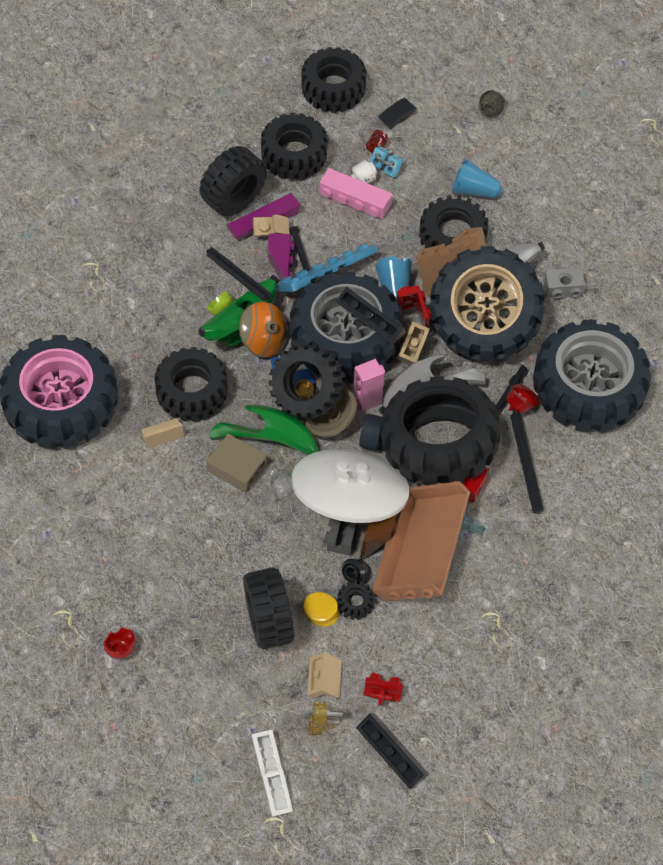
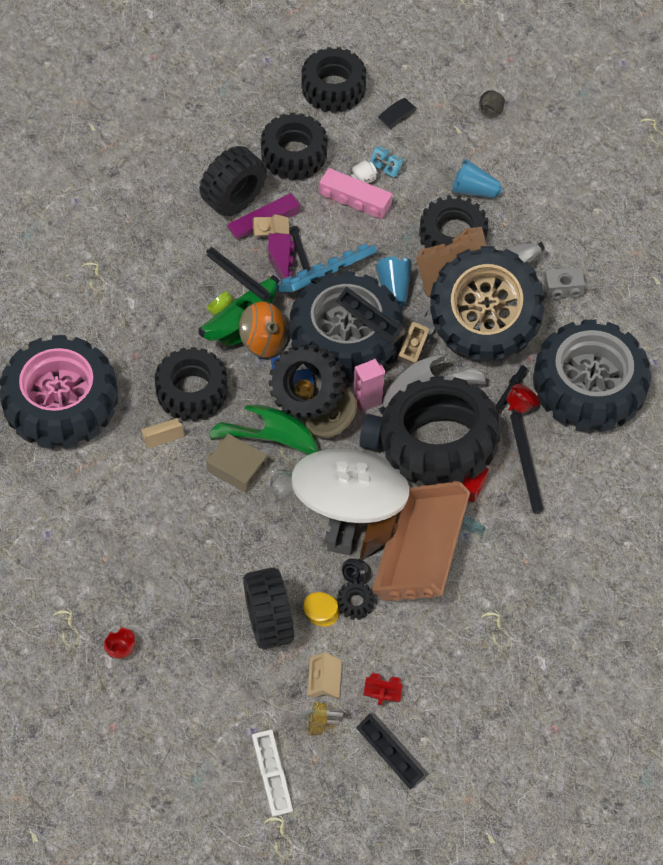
(377, 139): clear red wheel -> none
(411, 298): red bracket -> none

